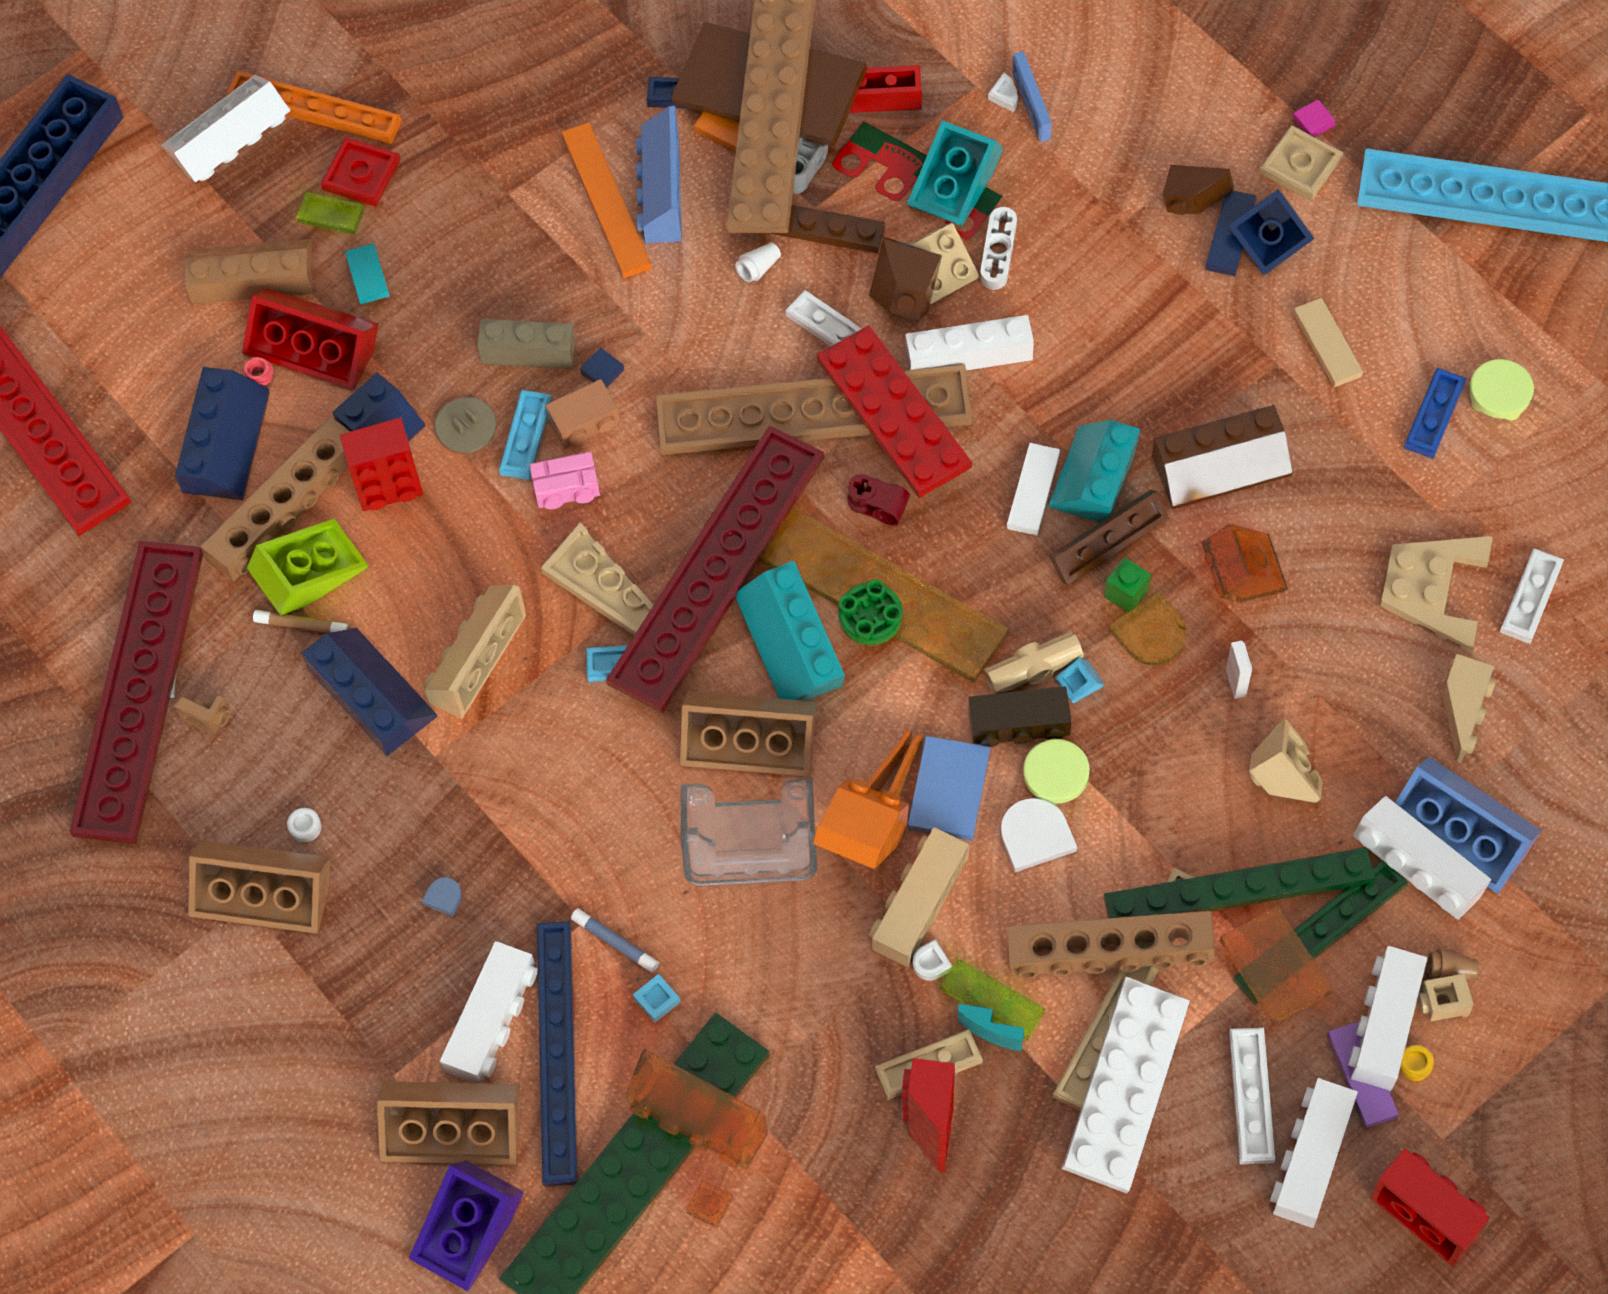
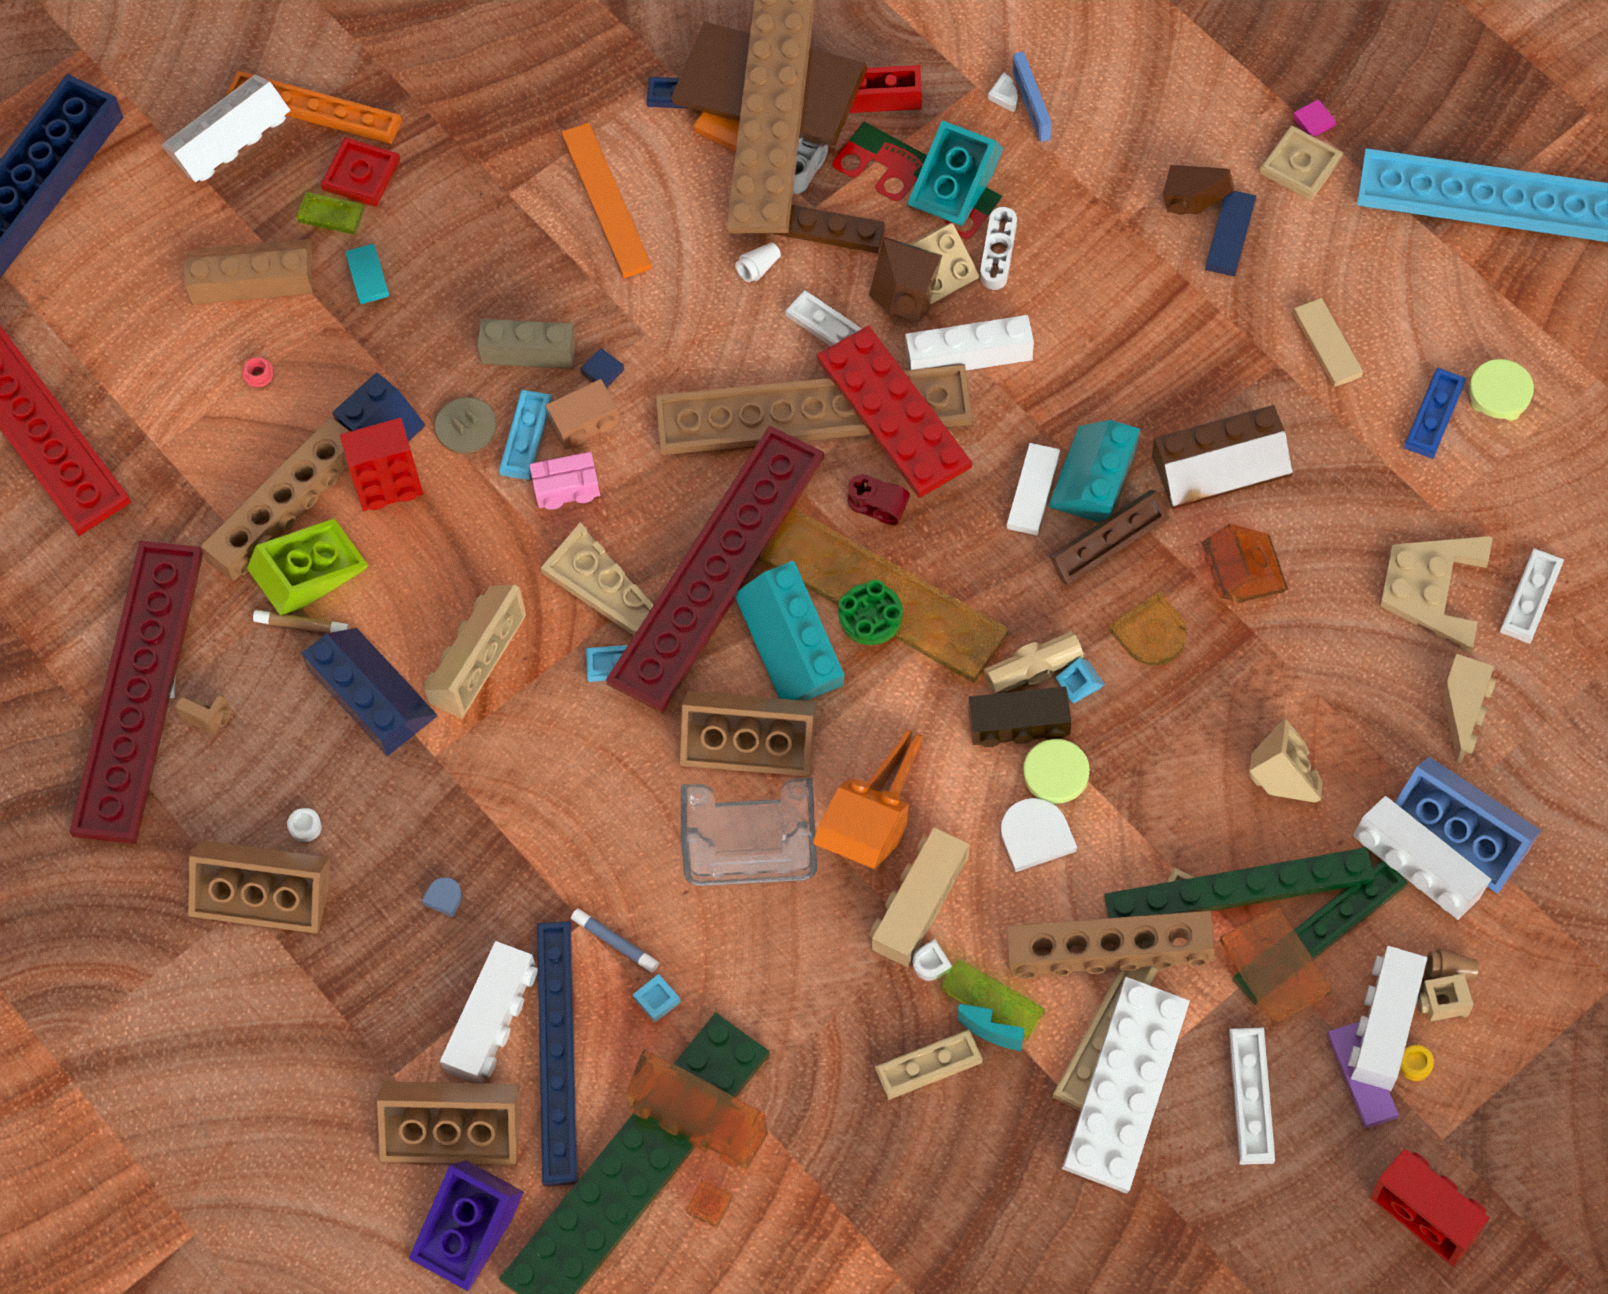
(221, 435): dark blue slope -> none
(309, 337): red slope -> none
(660, 178): medium blue slope -> none
(929, 1107): red slope -> none
(949, 787): medium blue tile -> none
(1127, 585): green brick -> none
(1238, 669): white tile -> none
(1271, 231): dark blue slope -> none
(1314, 1153): white brick -> none

